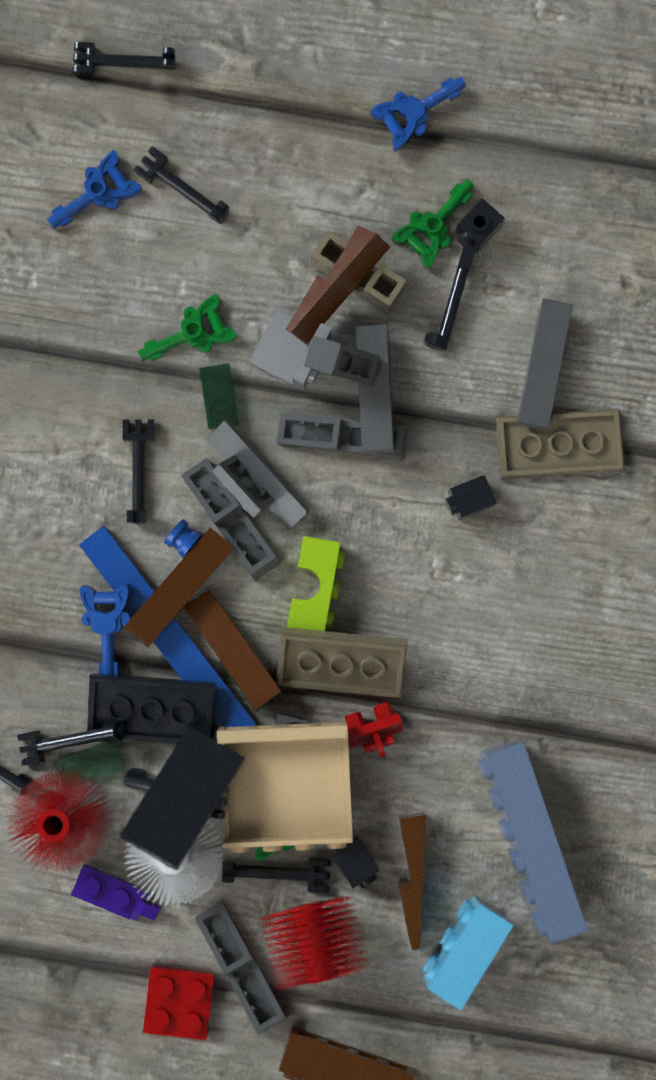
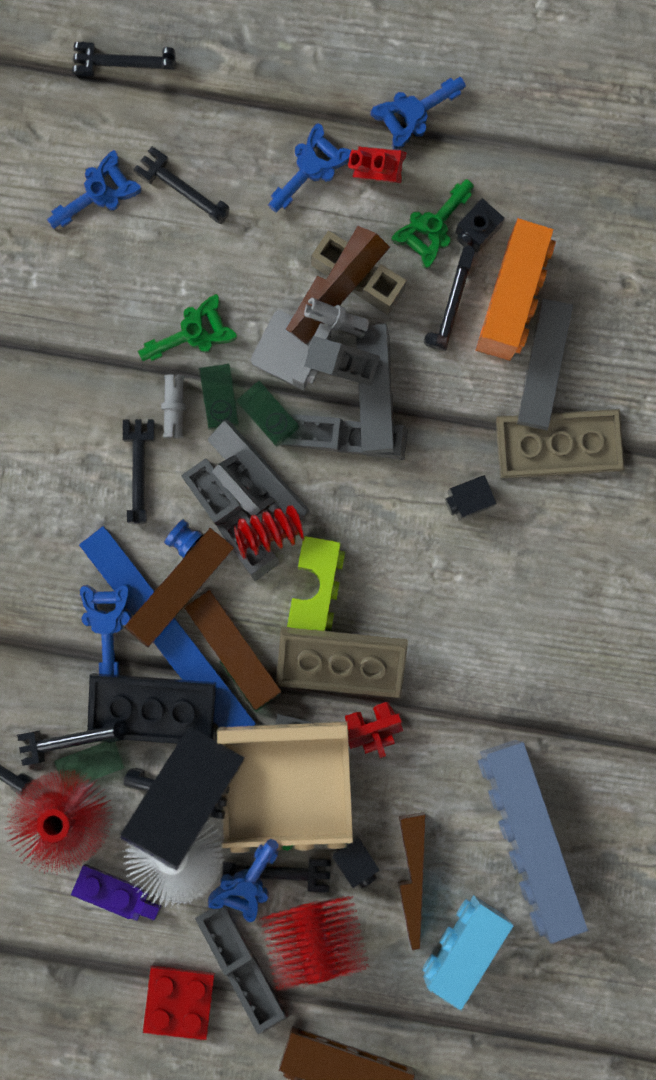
(173, 406): none -> light grey pin
(245, 884): none -> blue piece
(267, 413): none -> clear green tile
(268, 530): none -> red piece
(310, 166): none -> blue piece
(336, 317): none -> light grey pin
(377, 164): none -> red hips
(514, 290): none -> orange brick

